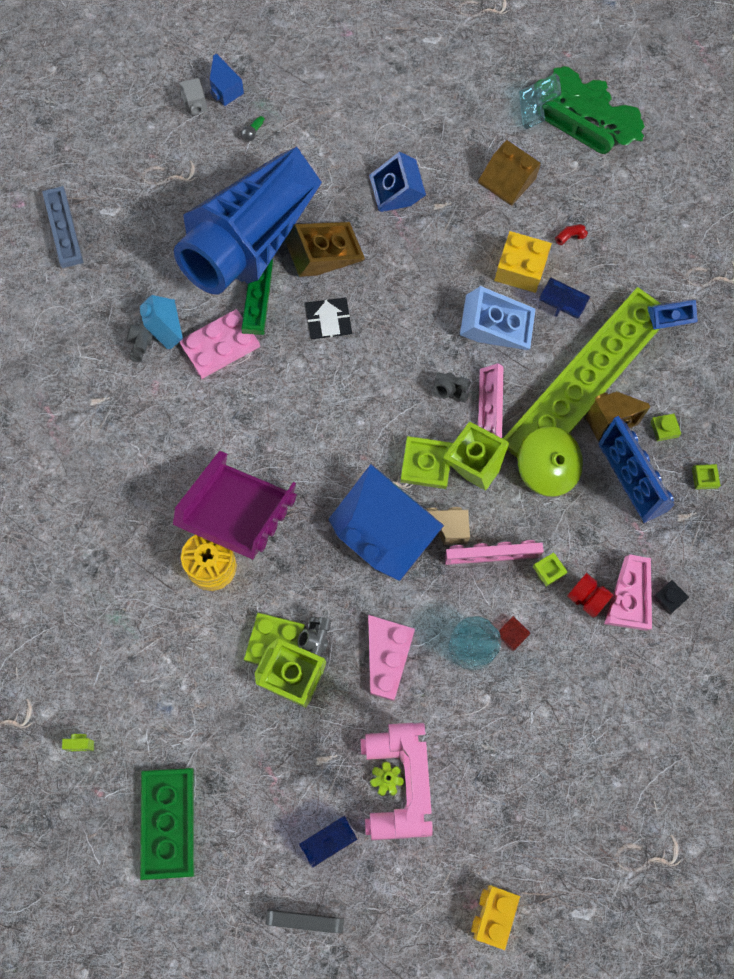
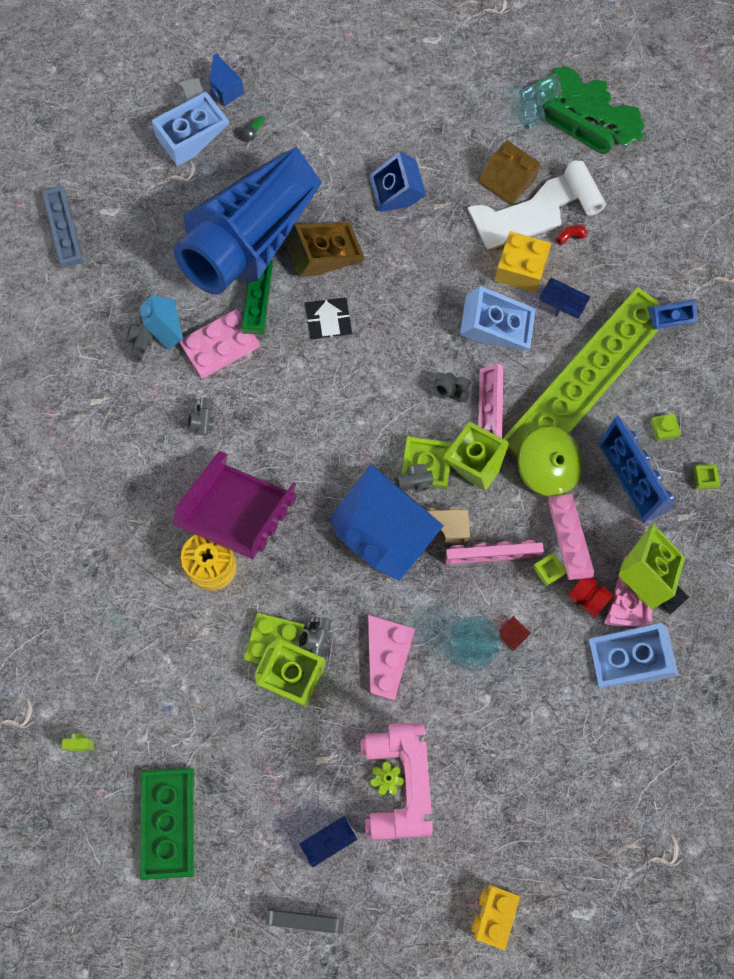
(189, 127): none -> light blue slope
(201, 420): none -> dark grey plate
(417, 478): none -> dark grey plate
(542, 210): none -> white door
(570, 537): none -> bright pink plate
(611, 405): pearl gold slope -> none
(634, 656): none -> light blue slope
(653, 568): none -> lime slope

